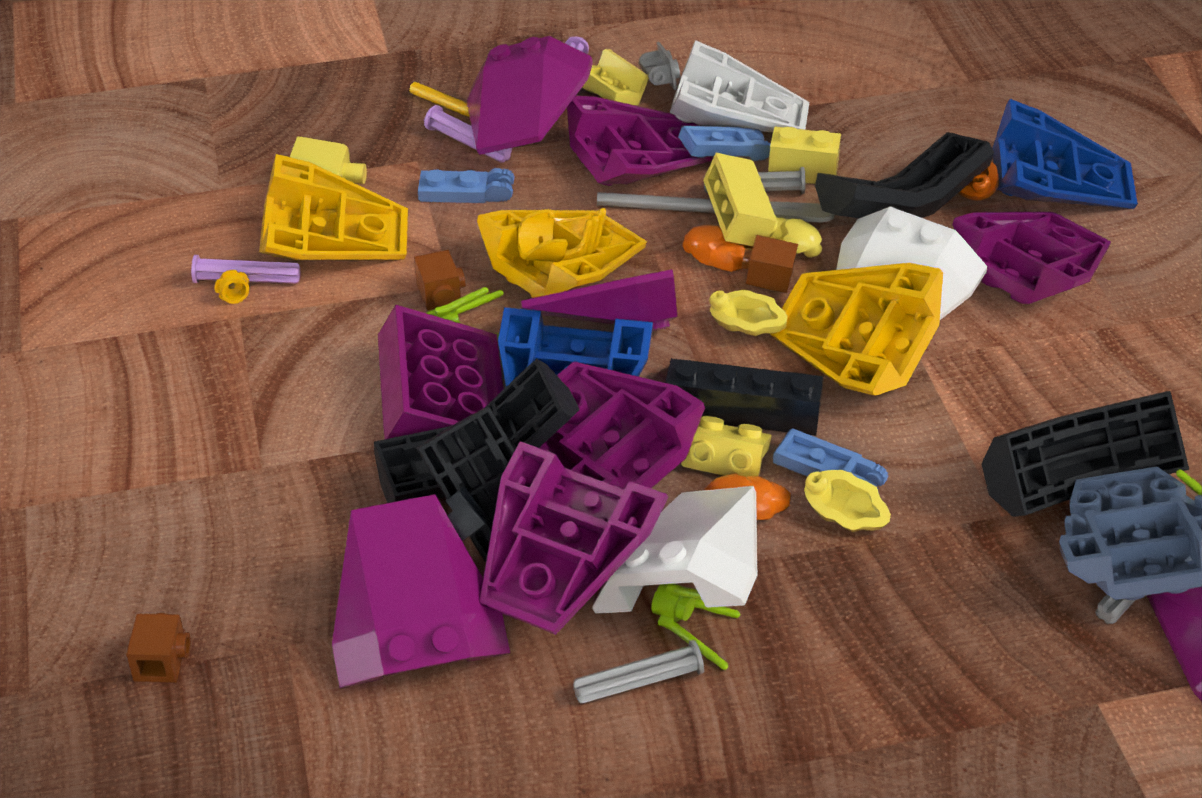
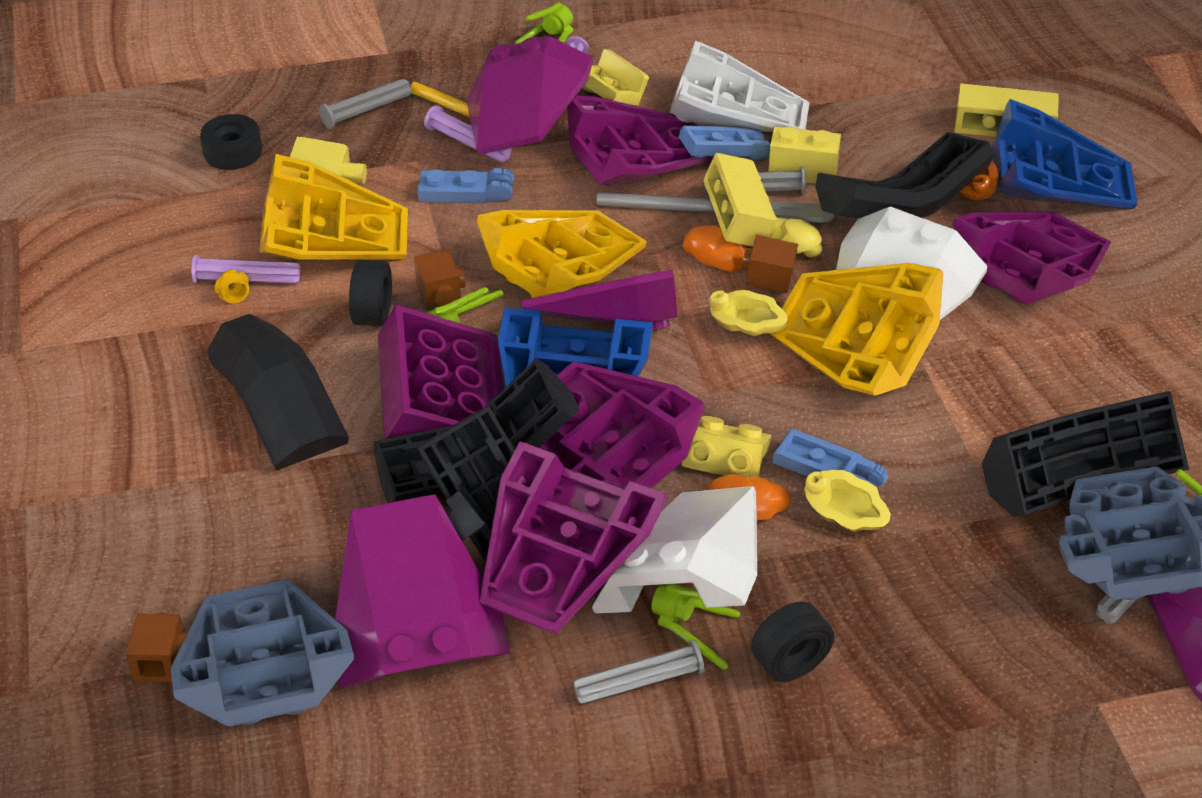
(231, 141): none -> black tyre
(259, 654): none -> sand blue wedge
(277, 390): none -> black piece
(363, 102): none -> light grey axle
(370, 292): none -> black tyre
(539, 227): yellow helmet -> none
(555, 21): none -> lime plant
(660, 66): light grey hinge -> none
(752, 395): black slope -> none
(792, 641): none -> black tyre
(982, 107): none -> light yellow brick

